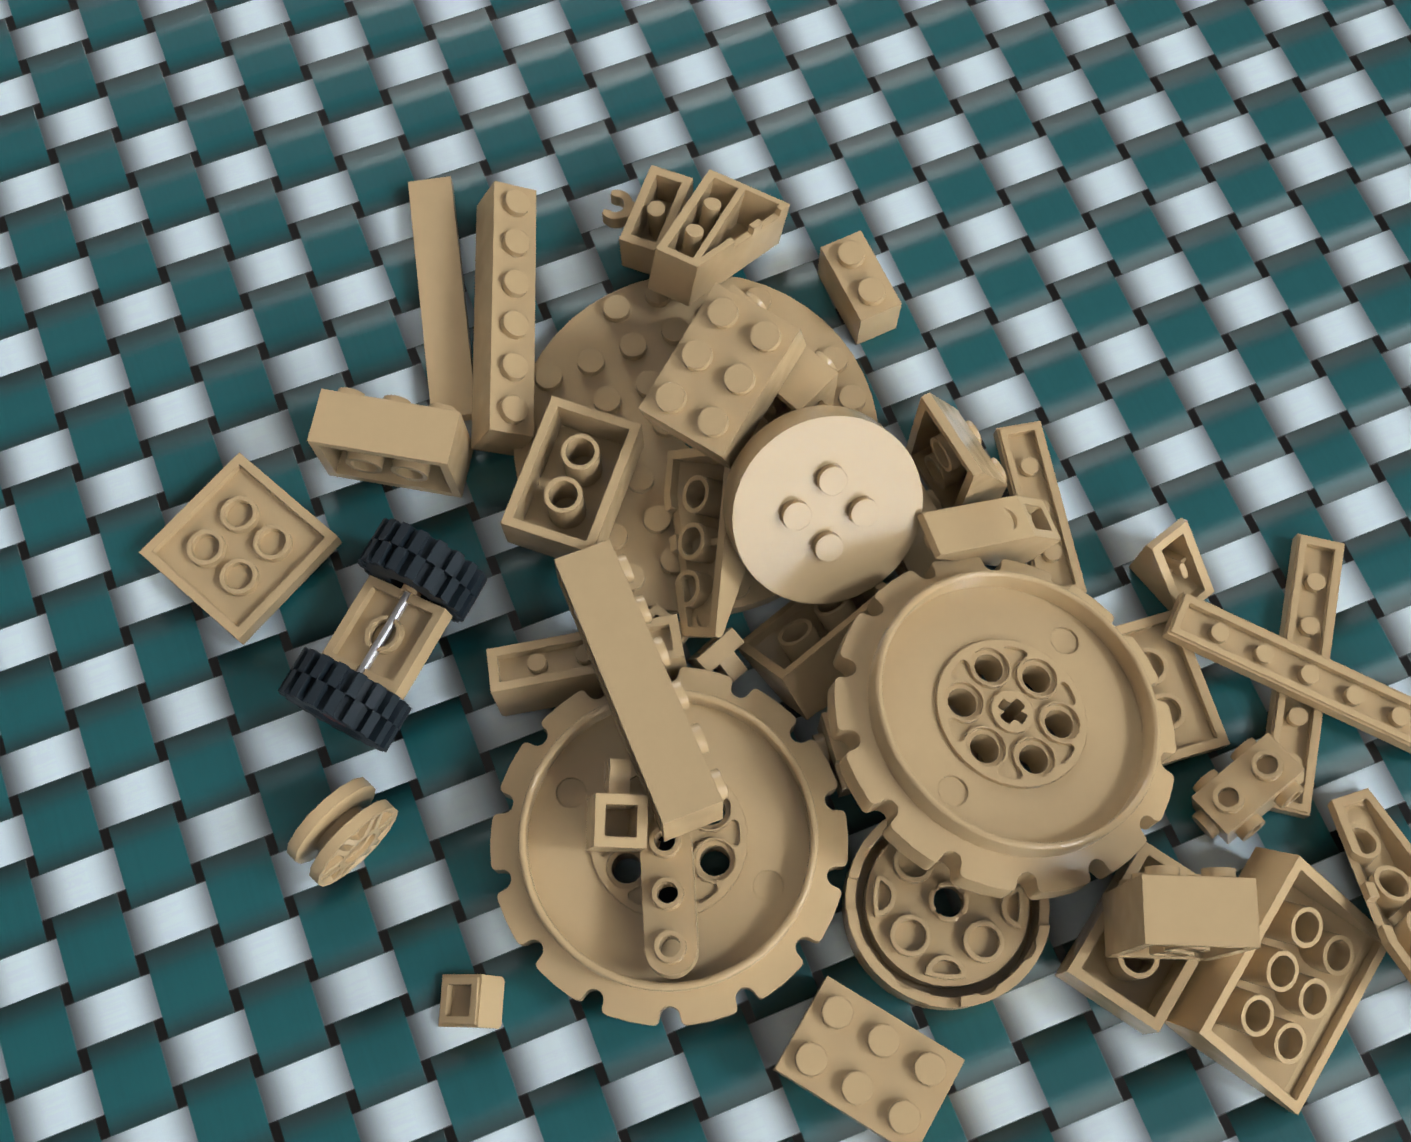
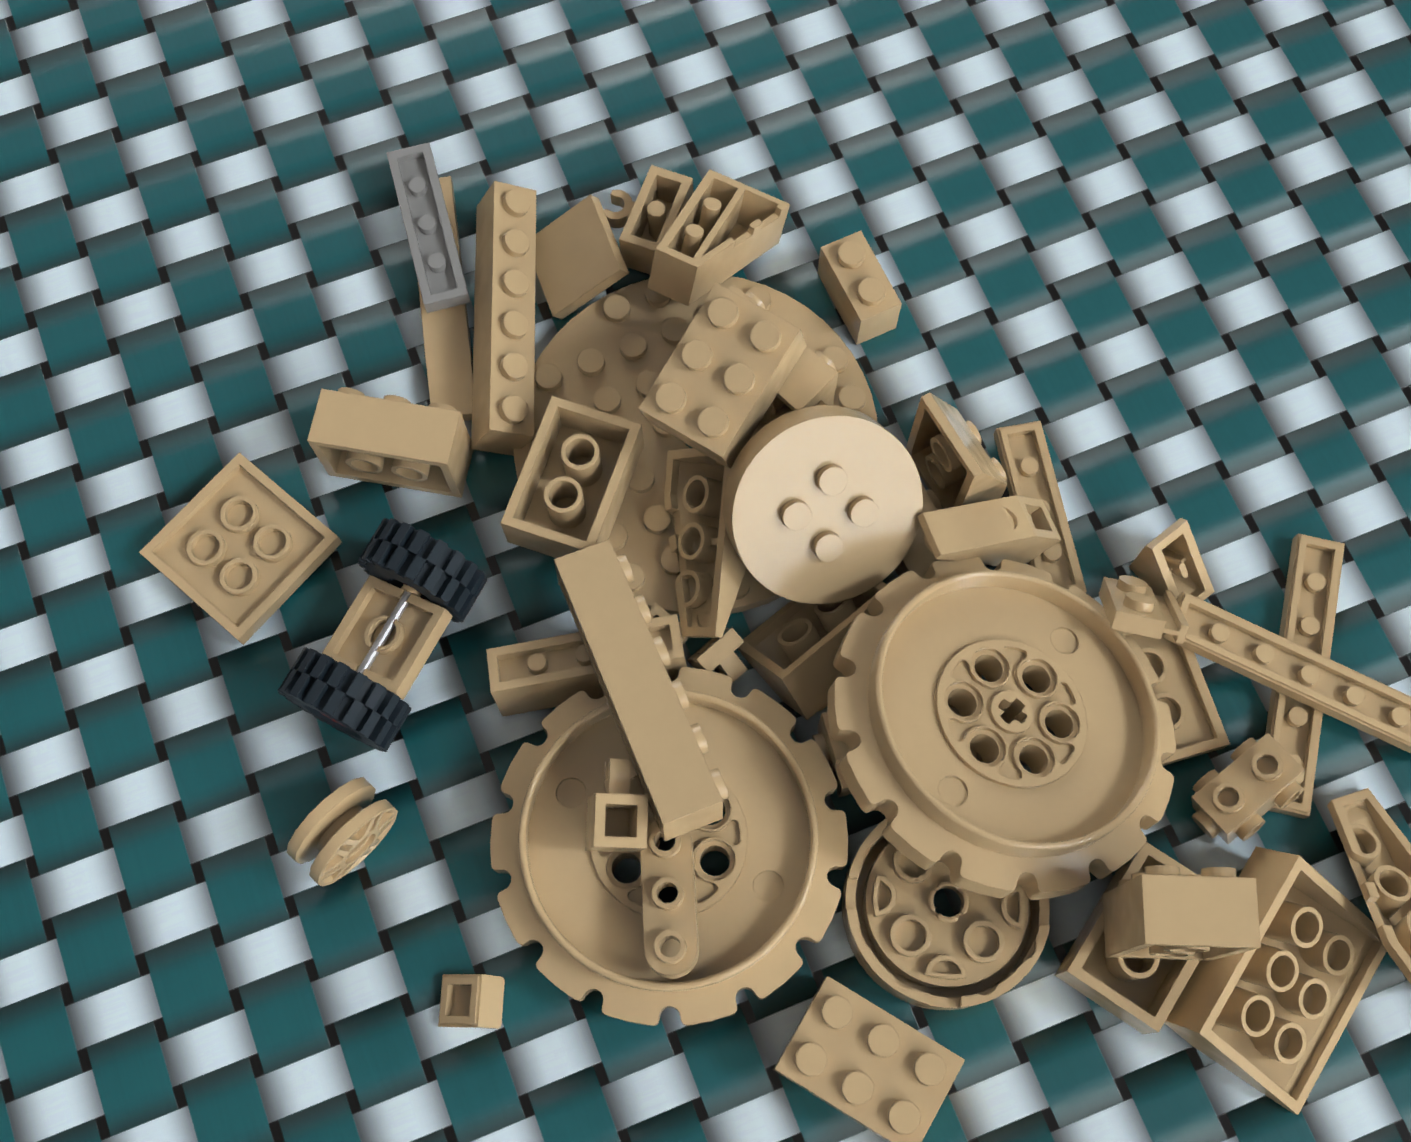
(428, 228): none -> light grey plate
(577, 257): none -> tan tile
(1137, 610): none -> tan plate

